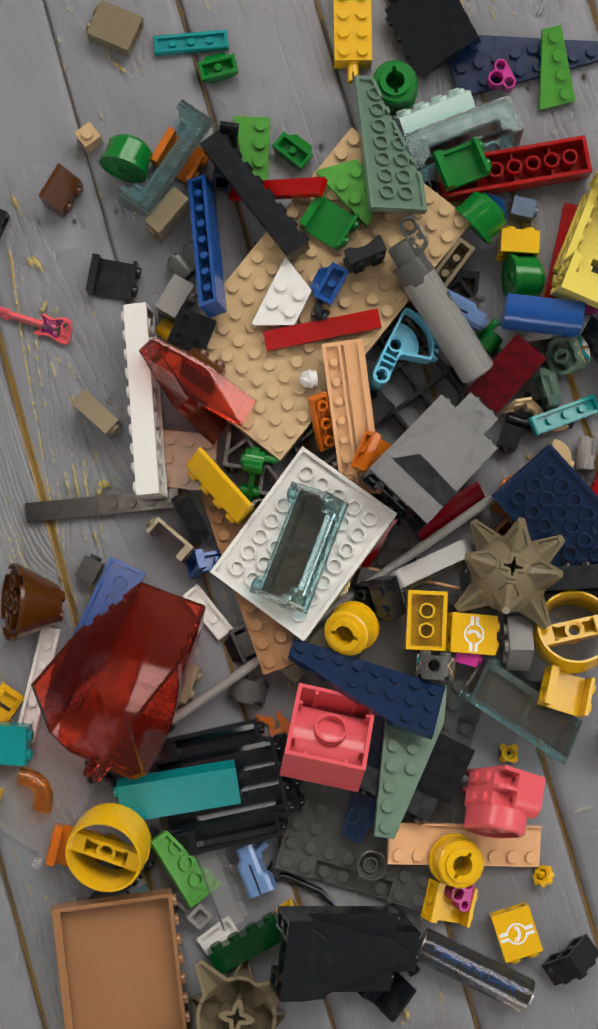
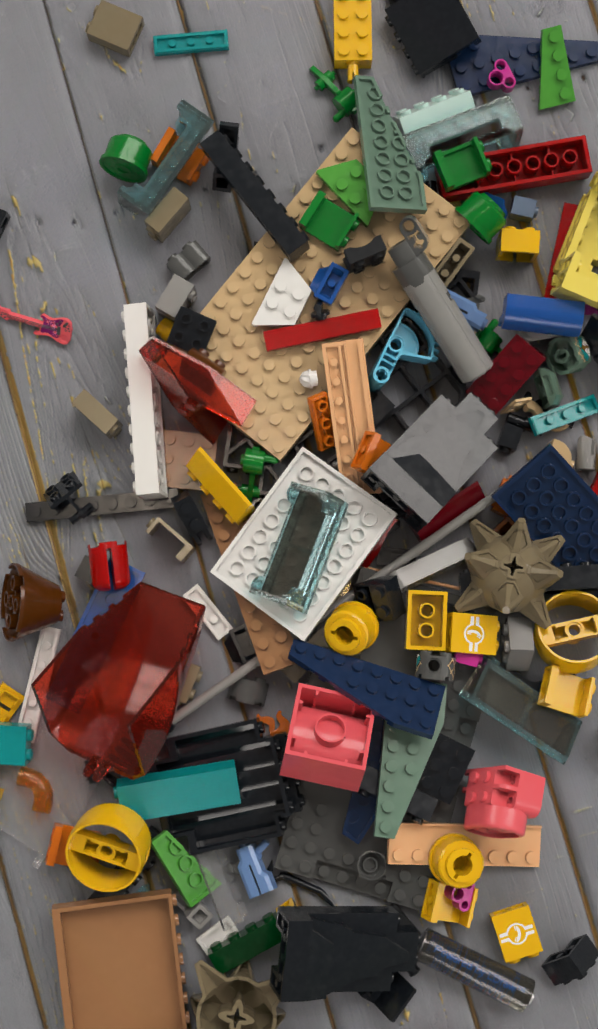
(61, 191): reddish brown slope -> none
(62, 490): none -> black plate
(89, 137): tan brick -> none
(100, 569): none -> red cylinder
(113, 279): black panel -> none
(201, 562): blue bracket -> none
(206, 246): blue brick -> none
(218, 67): green slope -> none
(254, 143): bright green wing -> none
(291, 188): red tile -> none
(293, 150): green slope -> none
(343, 100): none -> green piece
(397, 84): green wheel -> none
(513, 753): yellow plate -> none
(522, 275): green wheel -> none
(543, 876): yellow piece -> none

